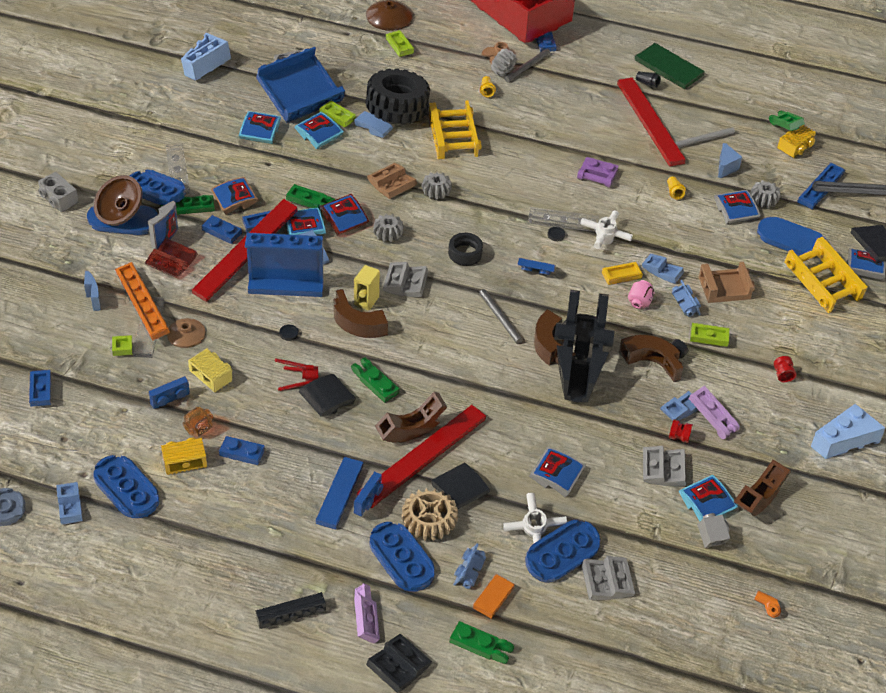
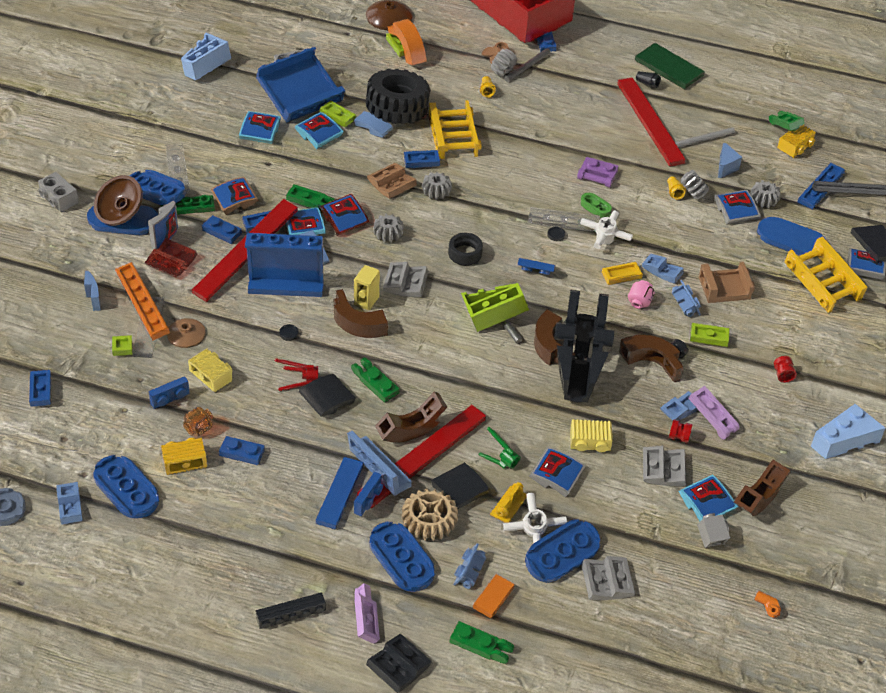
(377, 461): none -> medium blue fence
(410, 40): none -> orange arch
(418, 159): none -> blue plate
(495, 305): none -> lime wedge
(508, 456): none -> green plant
(509, 503): none -> yellow hinge
(591, 435): none -> light yellow brick
(595, 205): none -> bright green plate
(694, 184): none -> light grey gear

